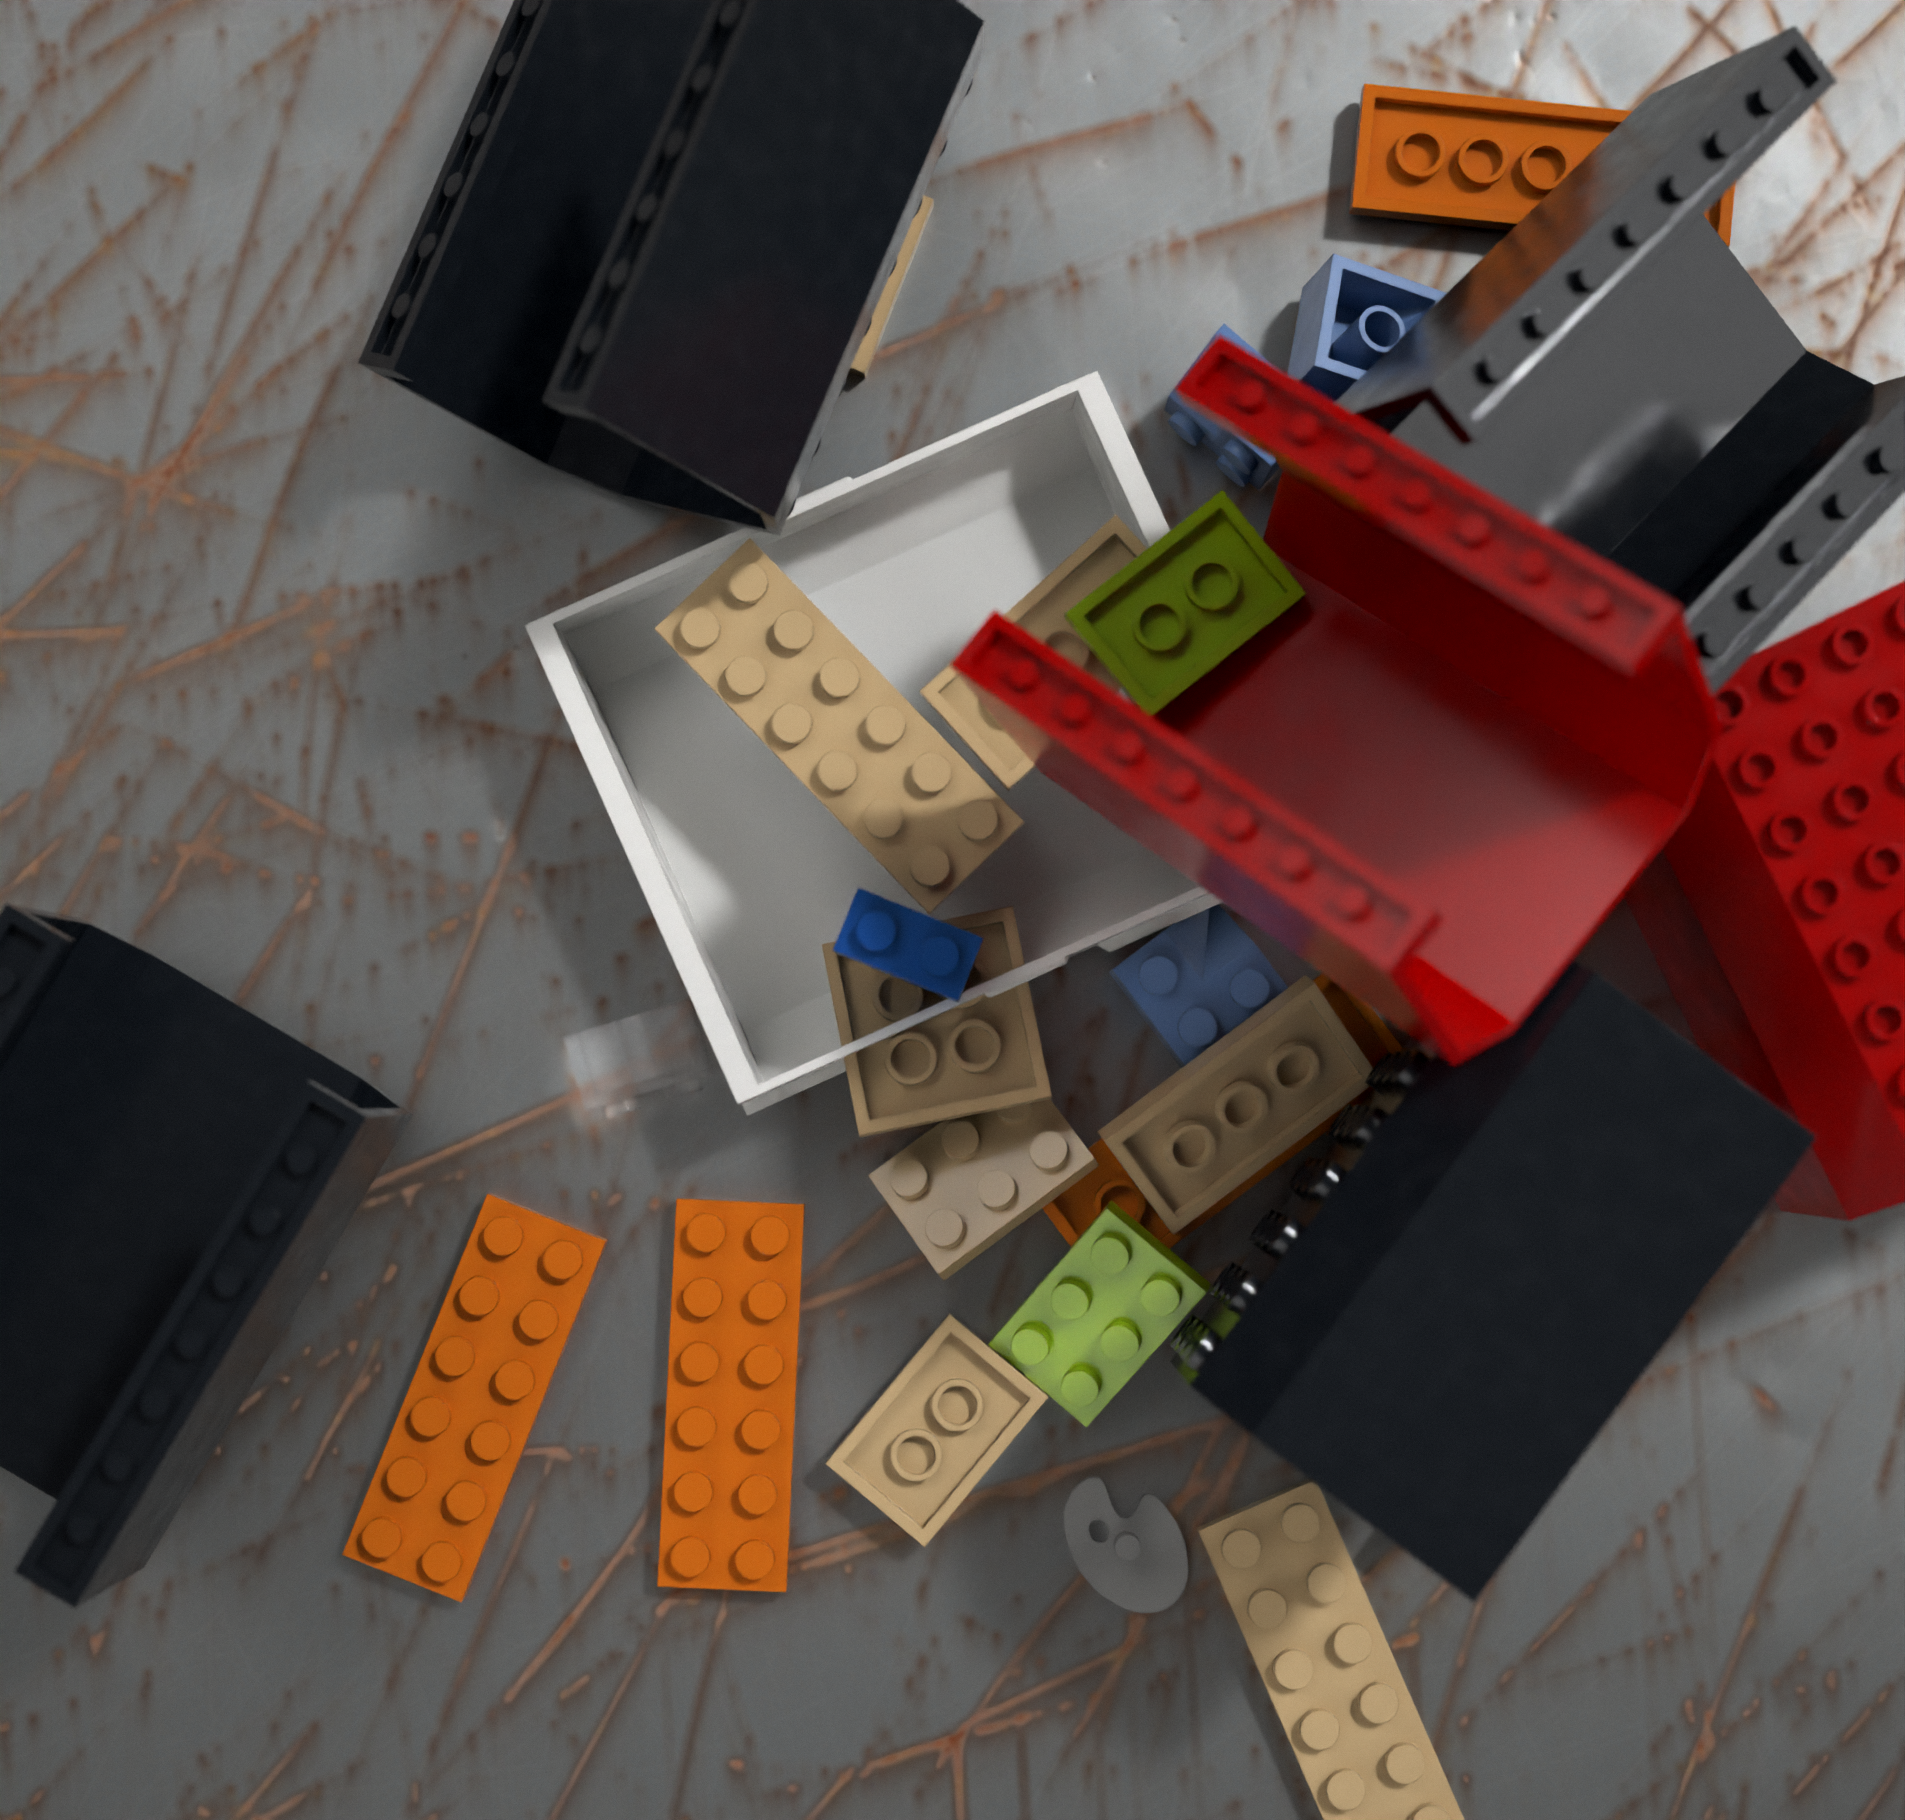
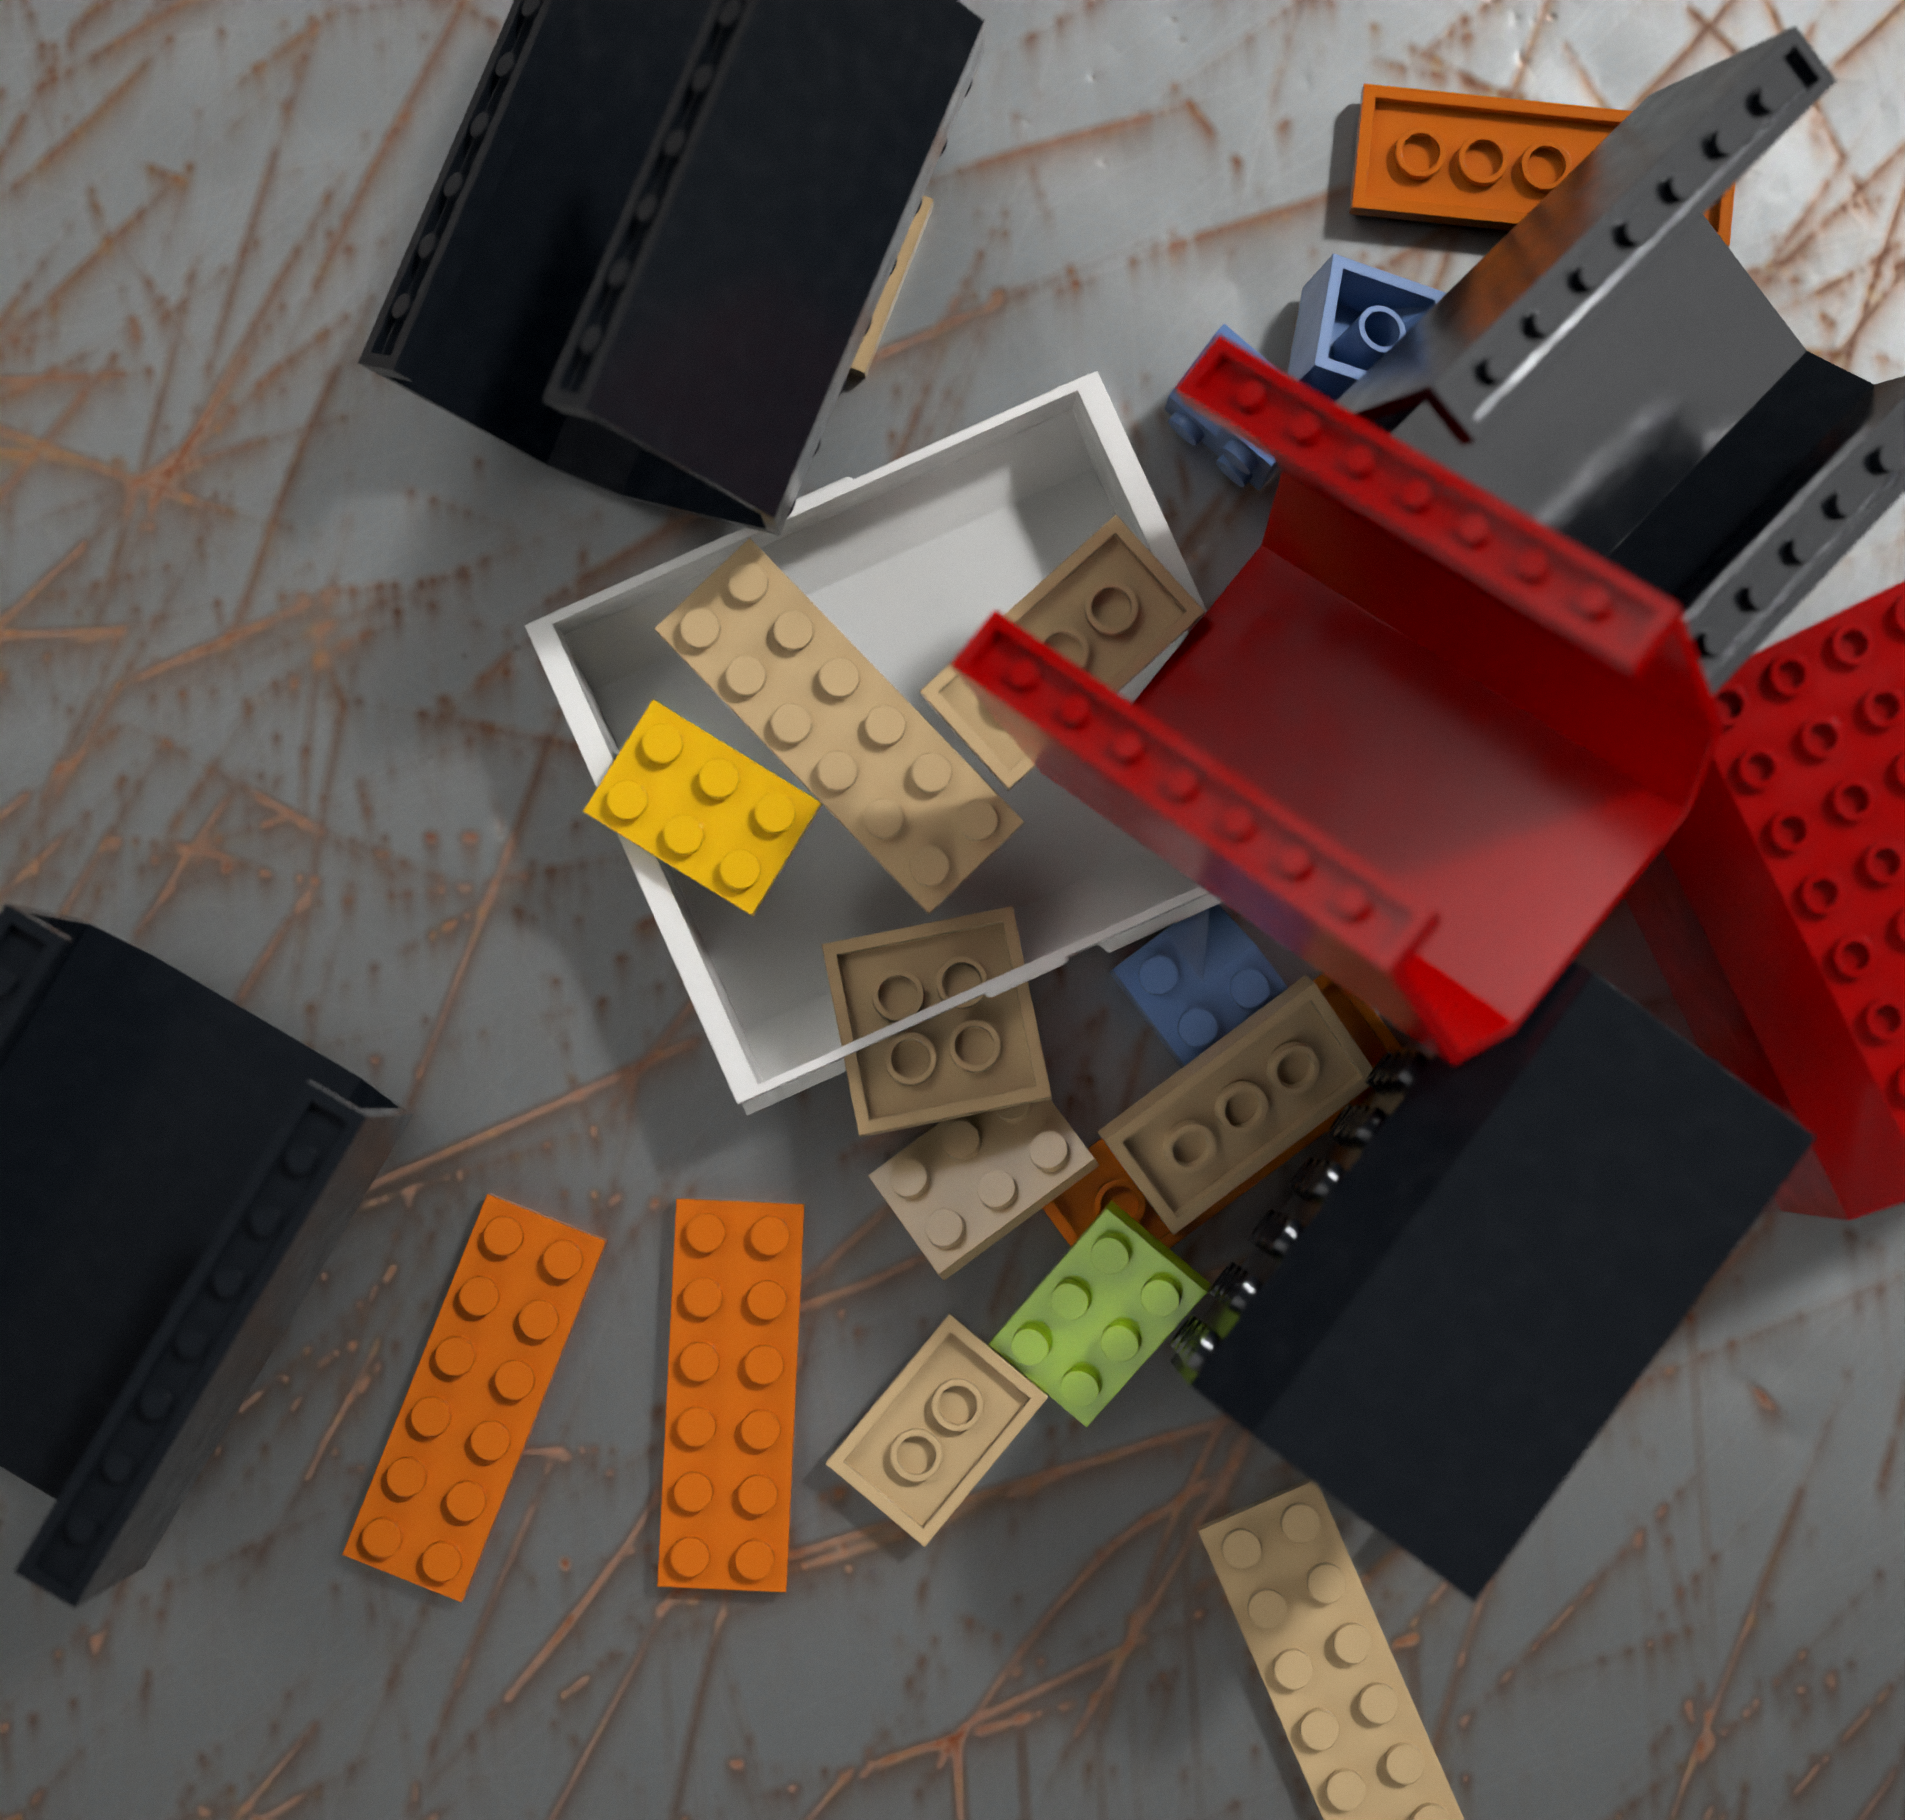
(639, 1057): clear brick -> none
(703, 807): none -> yellow plate
(908, 945): blue brick -> none
(1141, 1559): light grey piece -> none
(1185, 604): lime plate -> none

